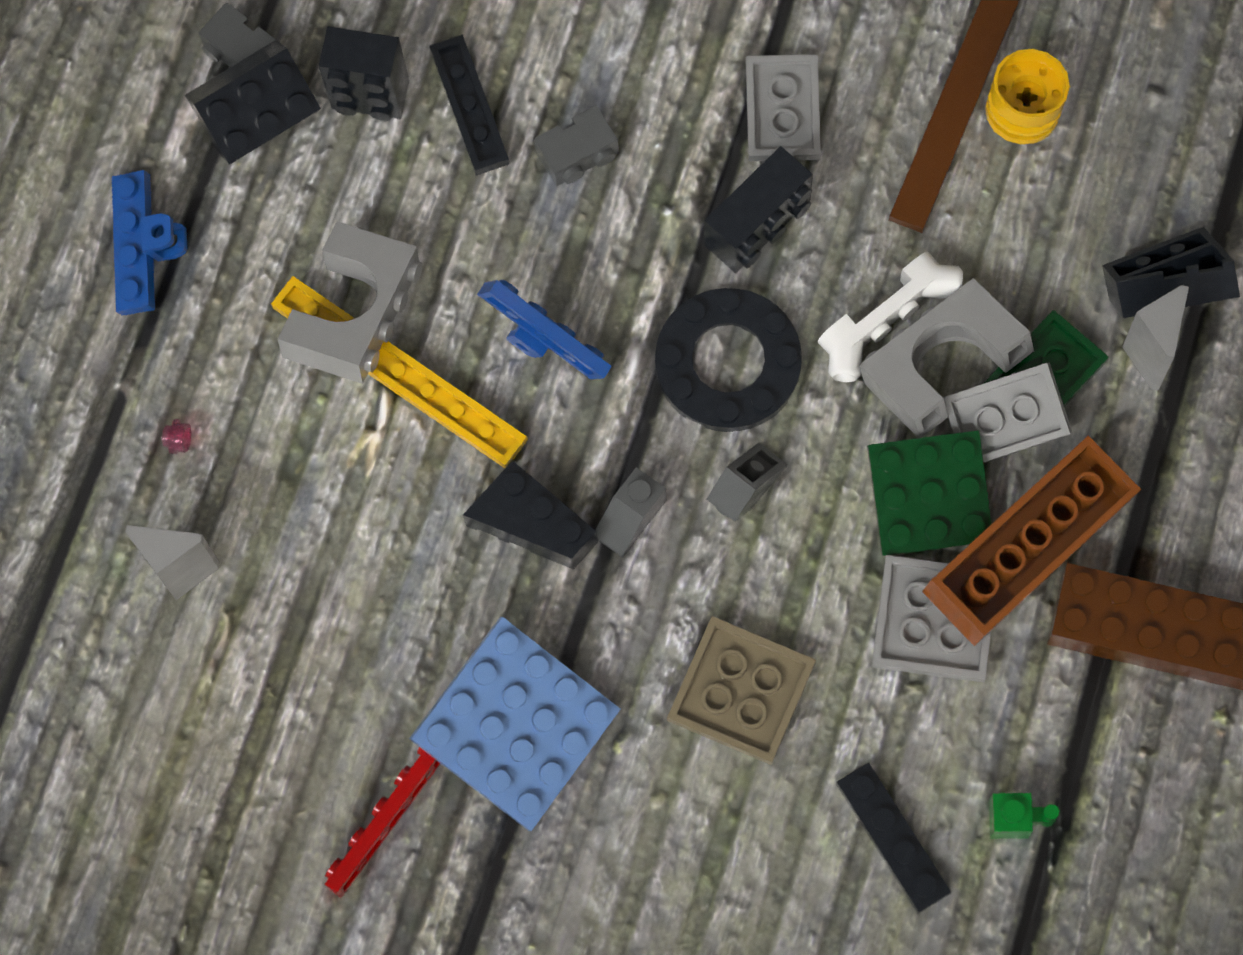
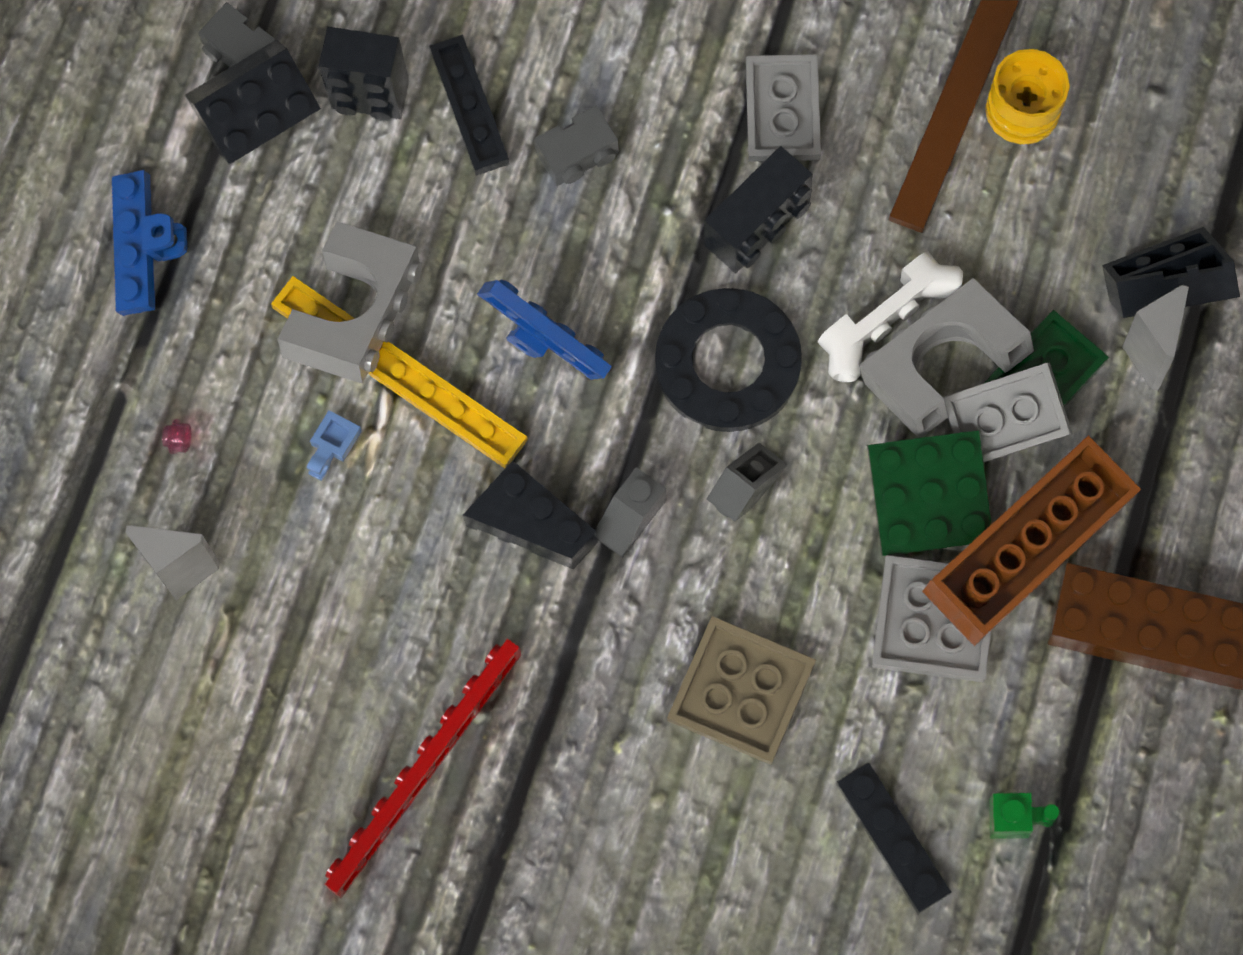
(332, 439): none -> medium blue plate
(515, 723): medium blue plate -> none

